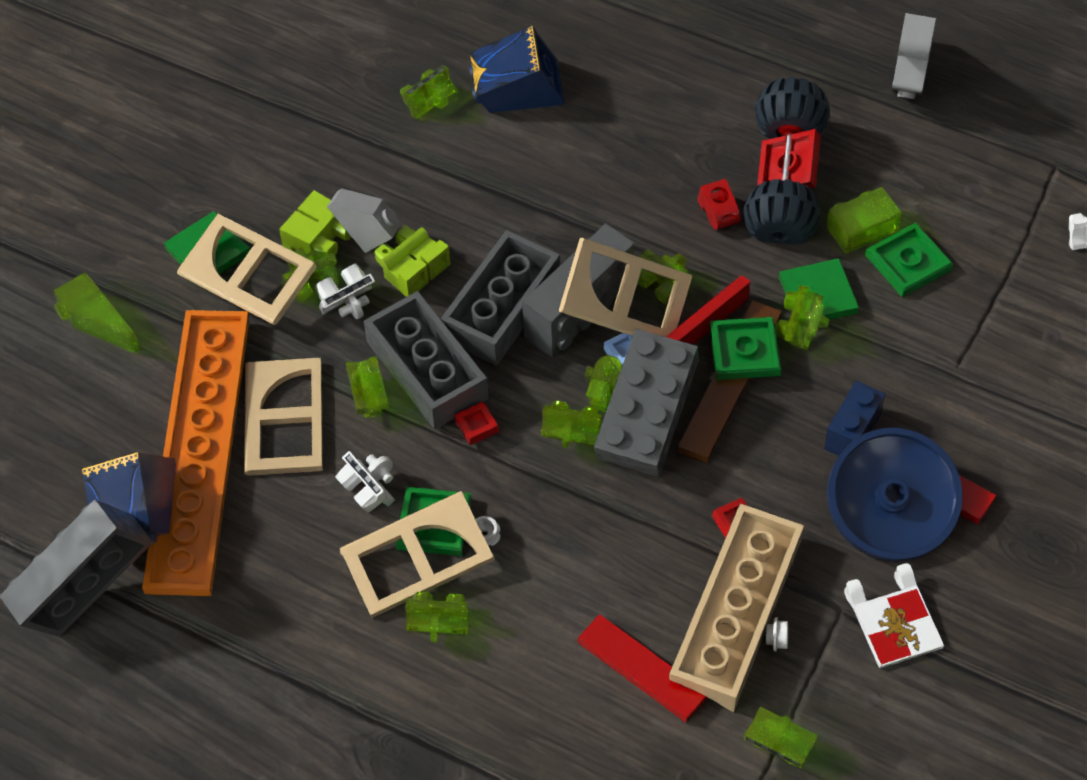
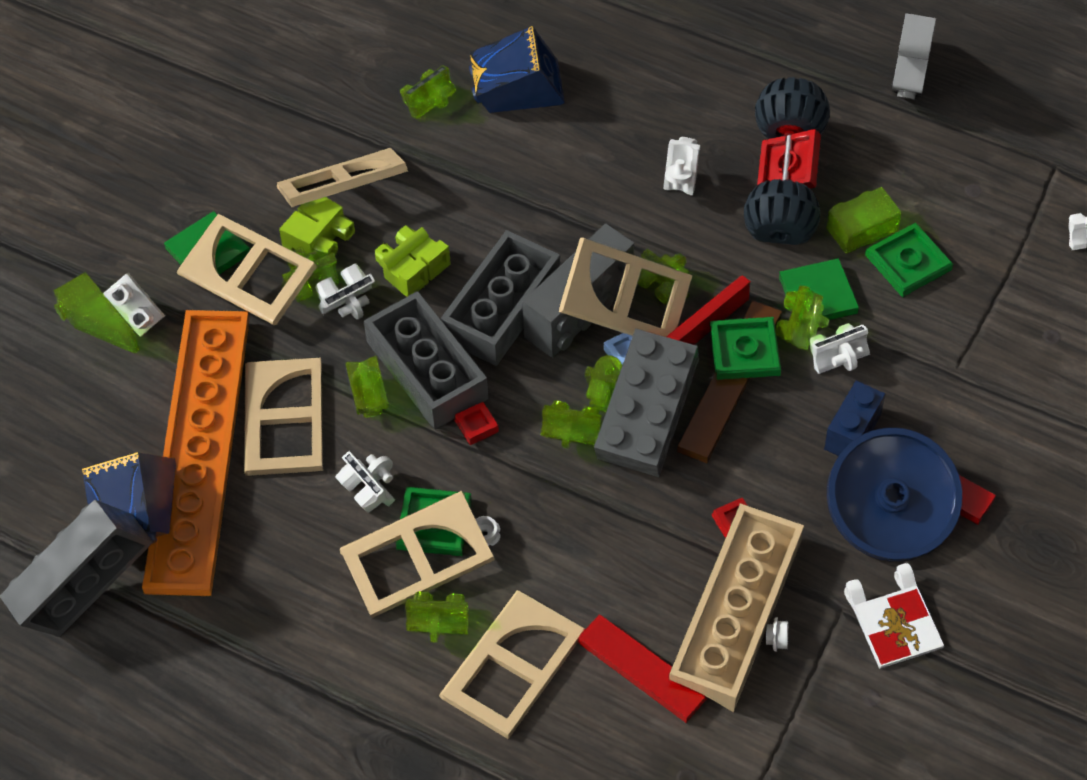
(134, 304): none -> white hips
(364, 218): light grey slope -> none
(384, 162): none -> tan window
(518, 615): none -> tan window
(682, 165): none -> white hips
(720, 205): red leg -> none
(780, 737): clear neon green hips -> none
(840, 349): none -> white hips

